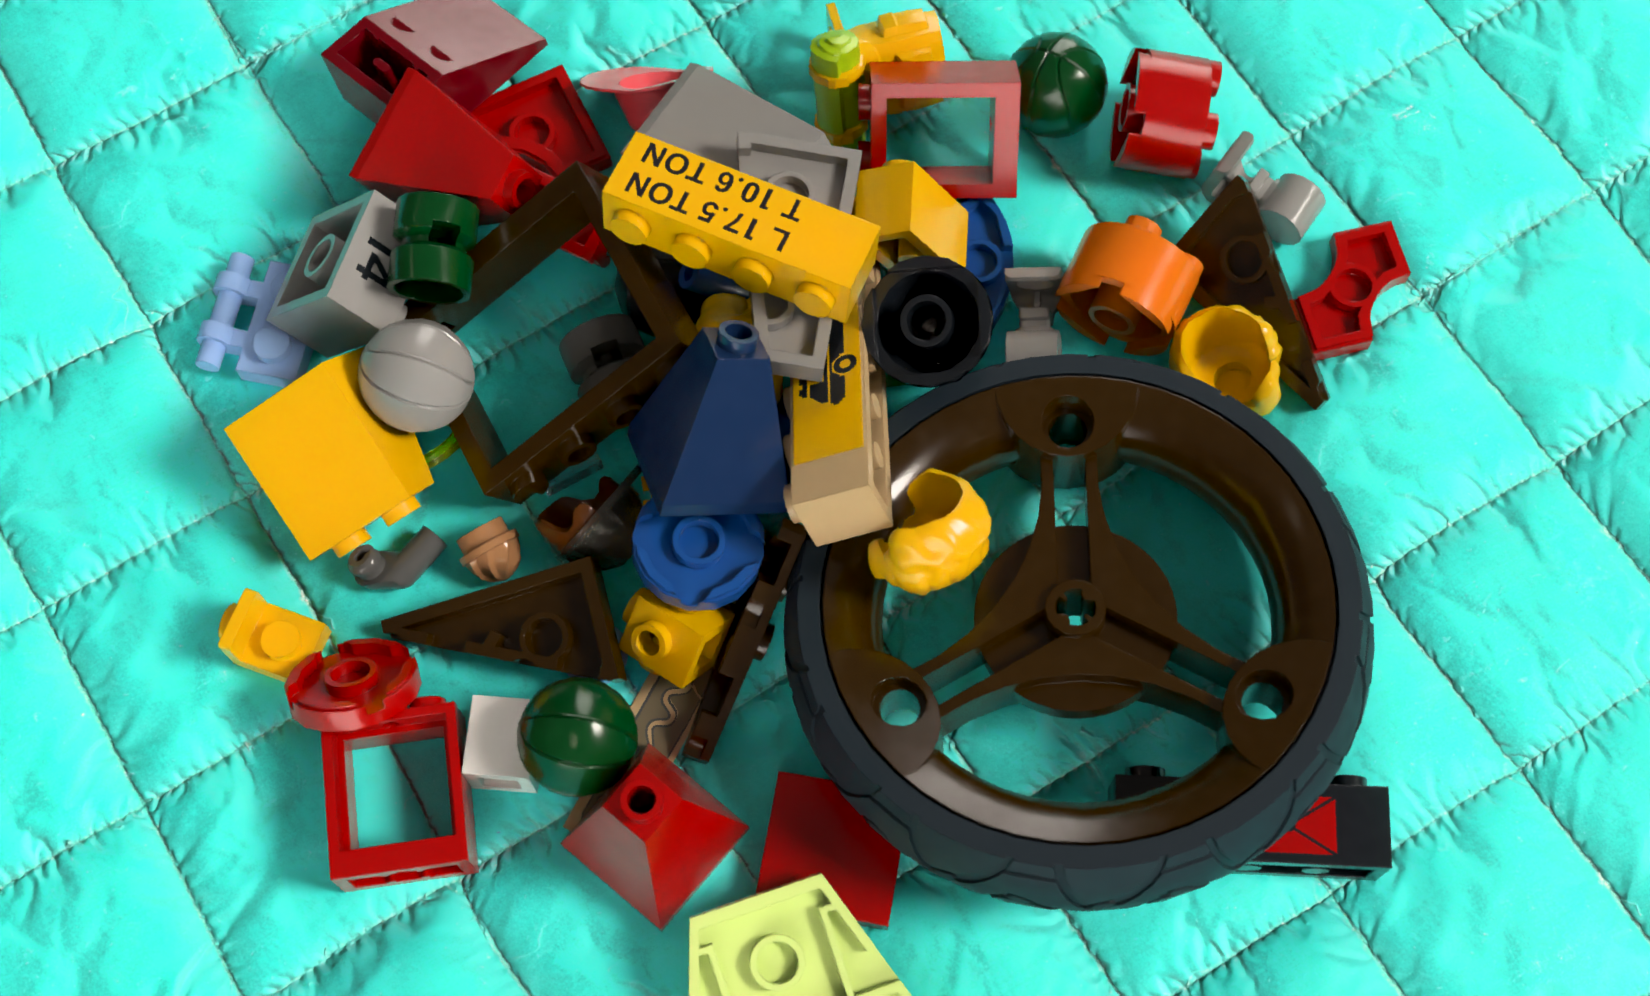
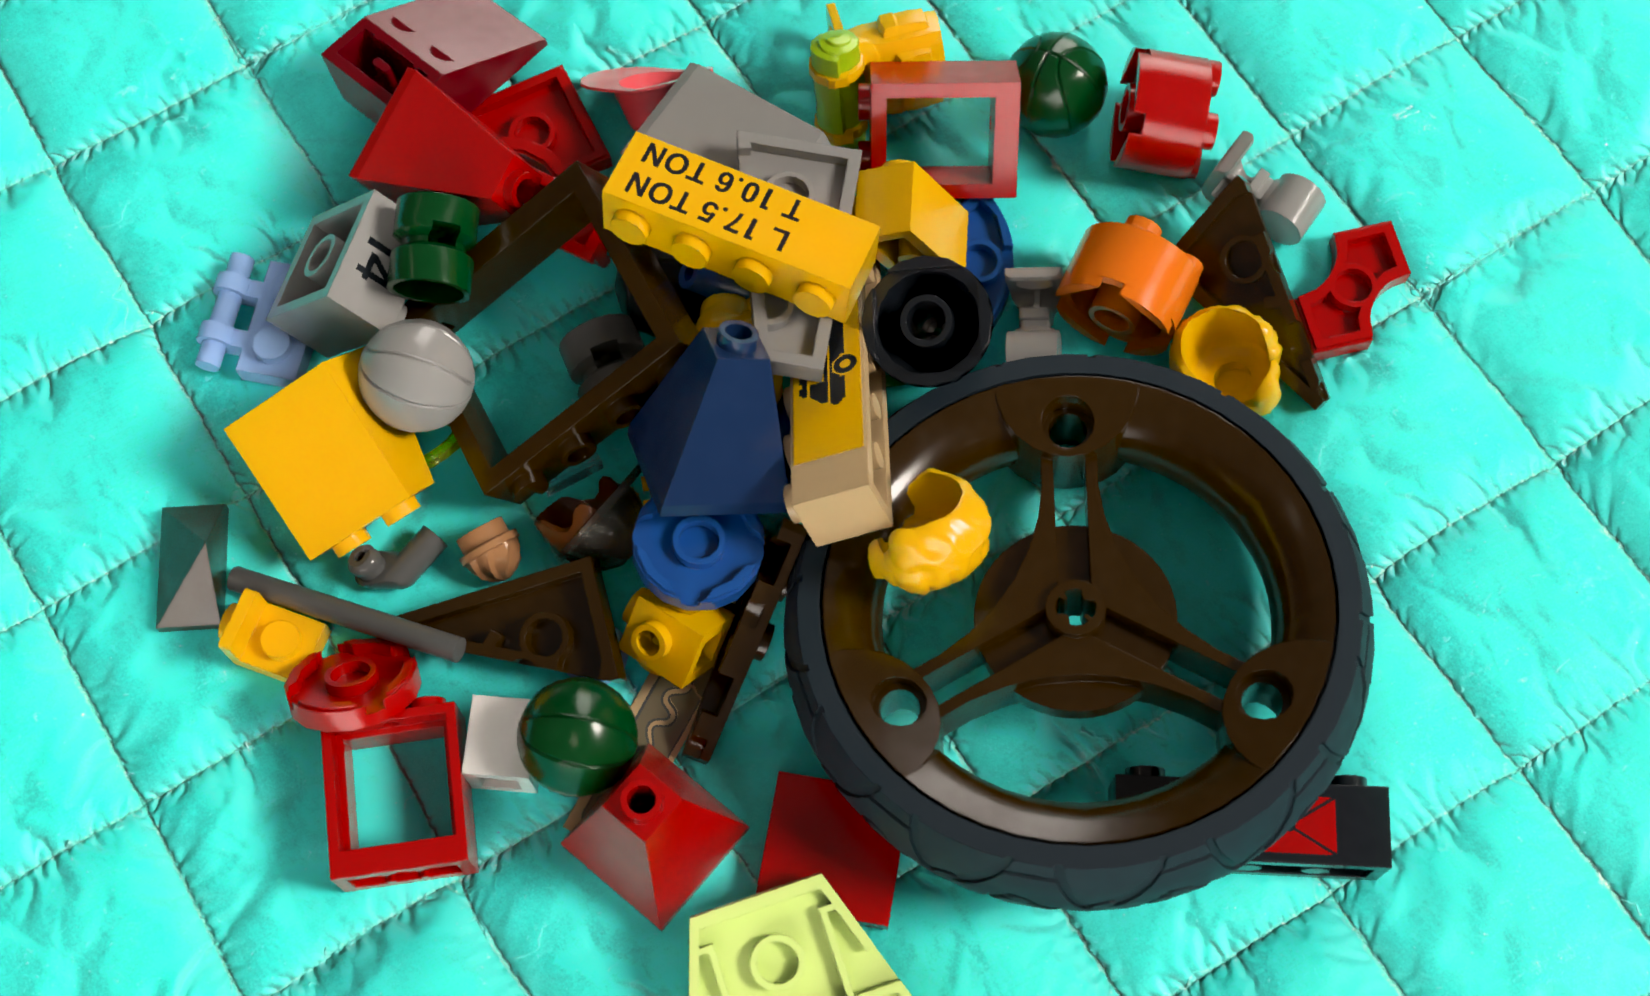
(192, 567): none -> slope
(349, 614): none -> dark grey bar

